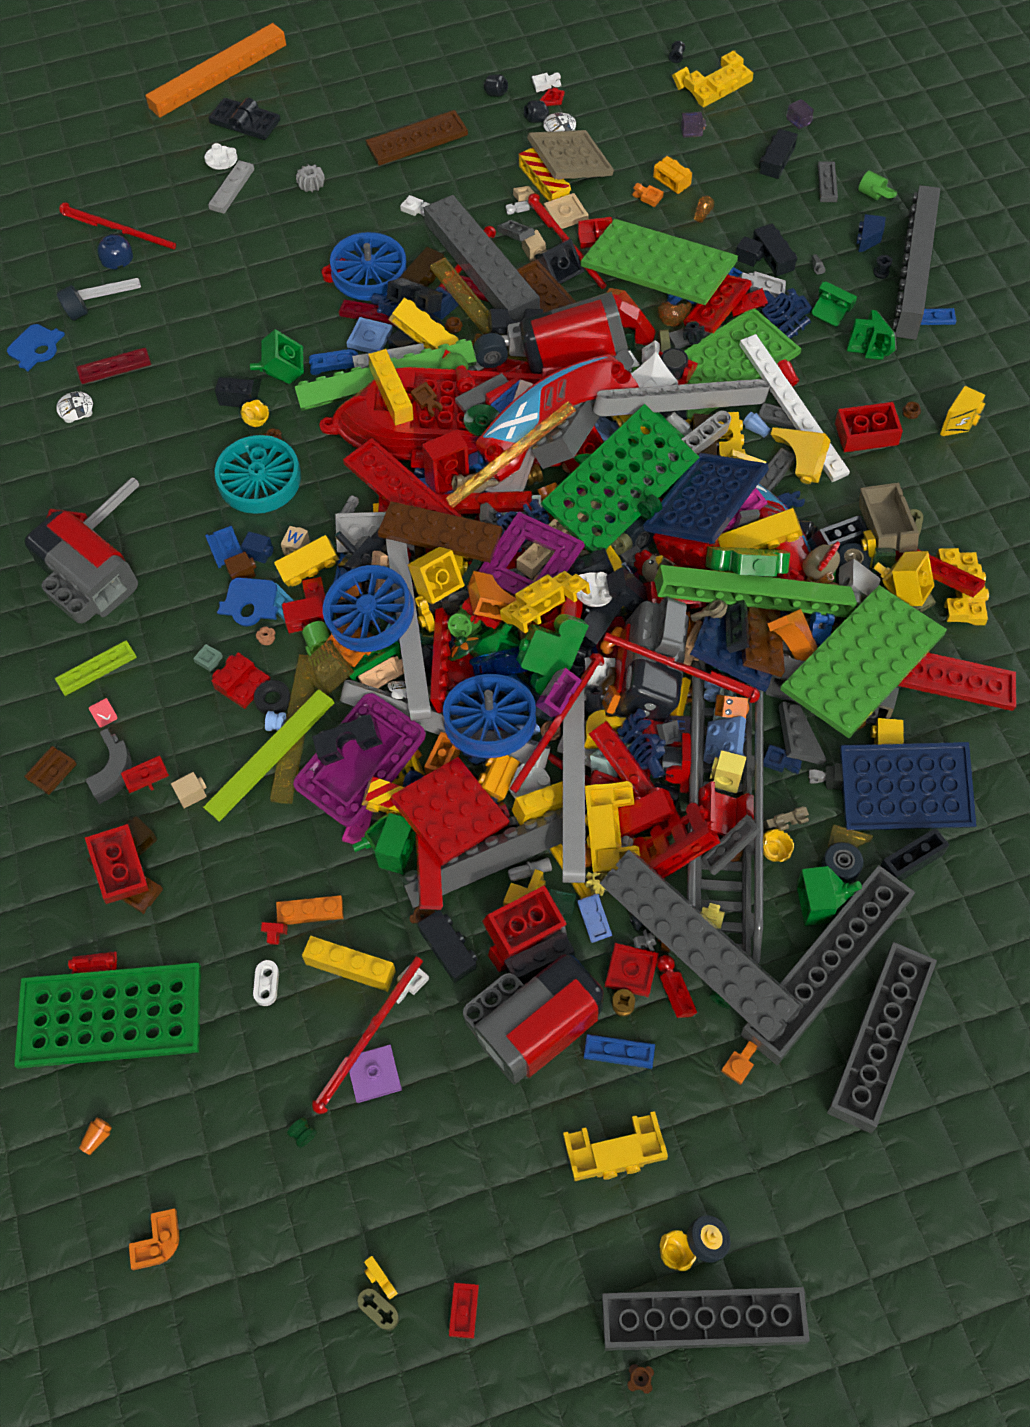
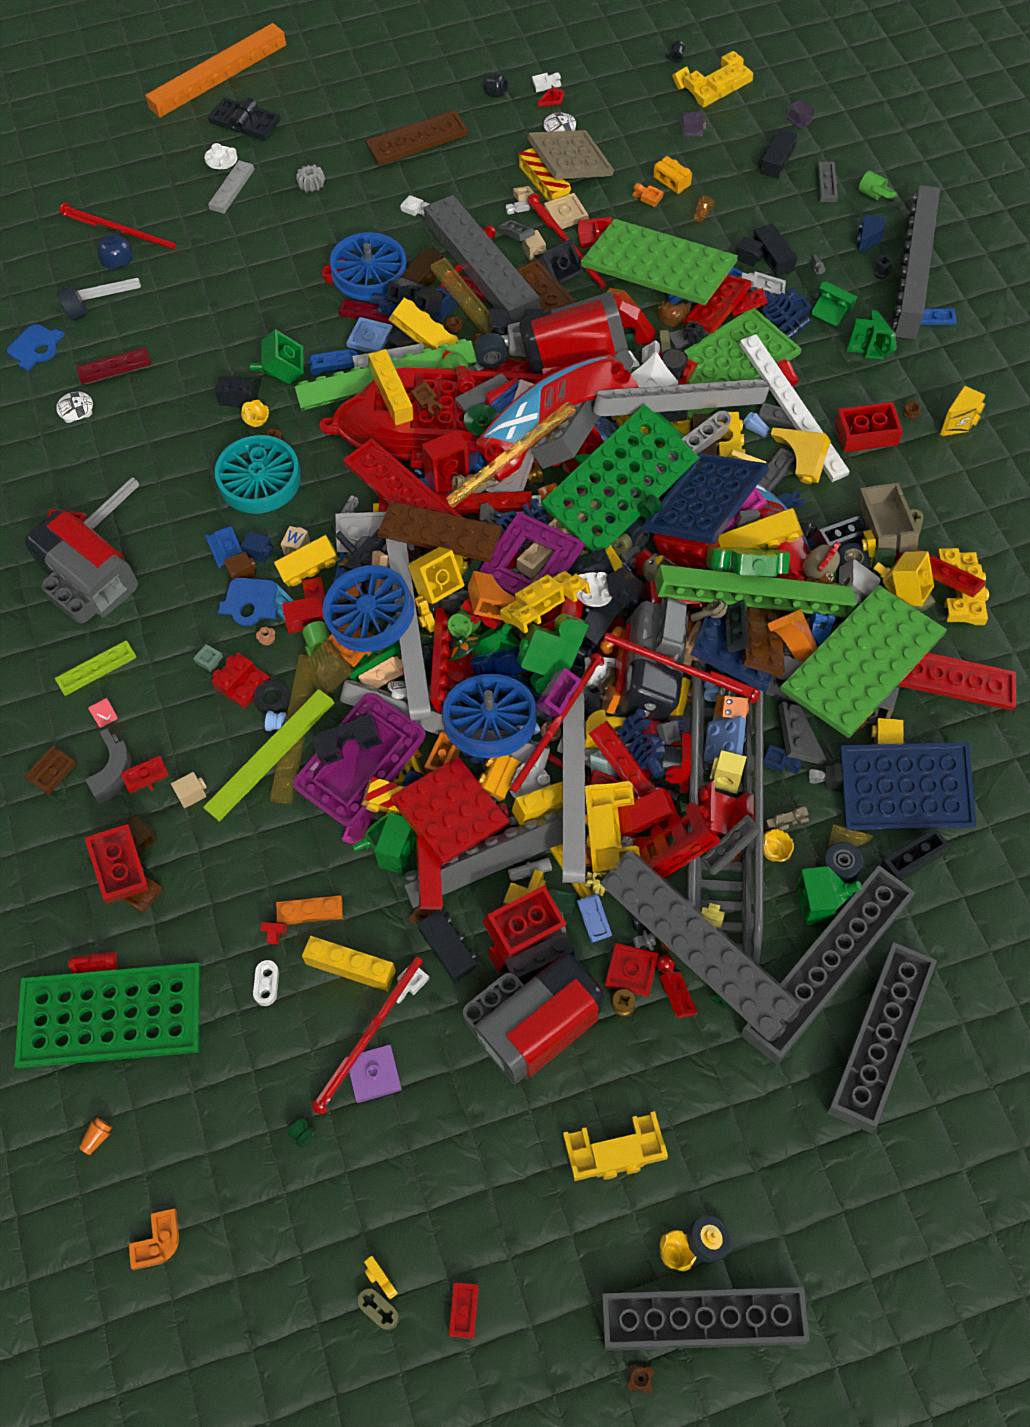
(536, 111): black head -> none
(619, 1051): blue tile -> none
(679, 423): light grey cone -> none
(739, 1065): orange plate -> none

